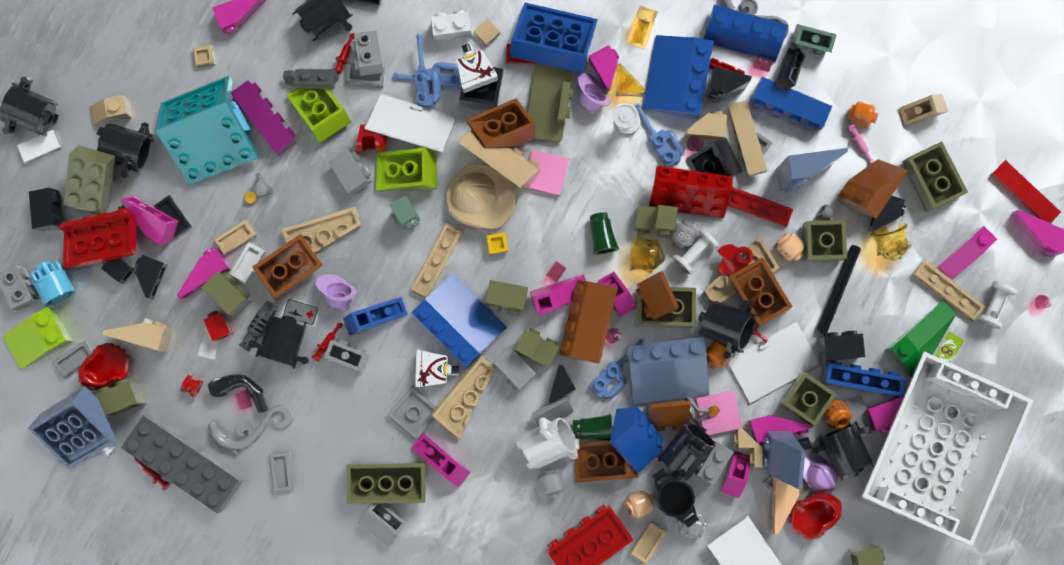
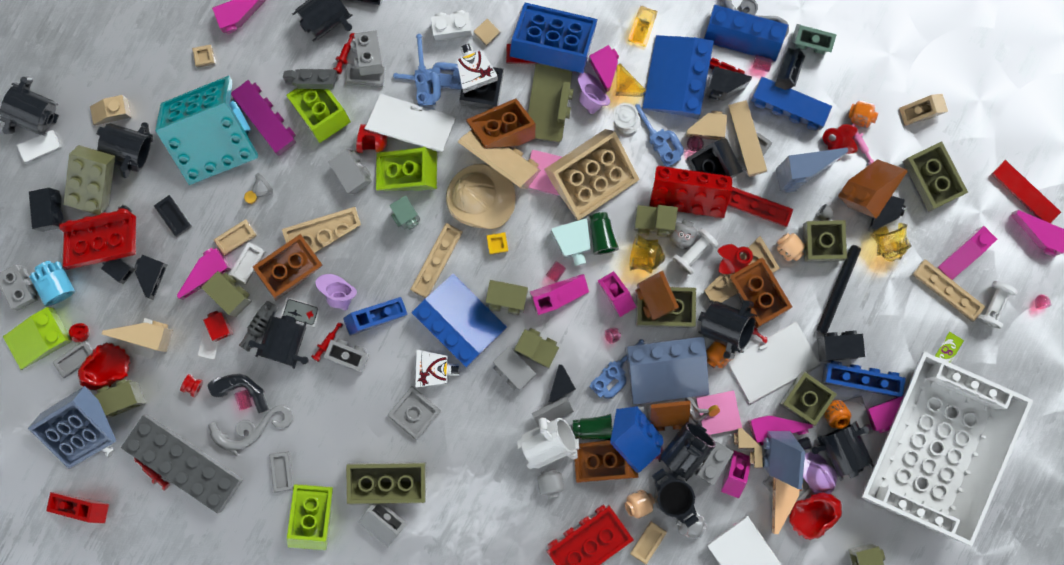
(77, 508): none -> red slope
(79, 332): none -> red tile
(151, 221): dark pink slope -> none
(309, 517): none -> lime slope
(440, 460): dark pink slope -> none
(460, 401): tan wing -> none
(573, 240): none -> light aqua torso
(588, 321): dark orange slope -> none
(592, 173): none -> tan slope
(843, 138): none -> red plate
(922, 337): green wedge -> none

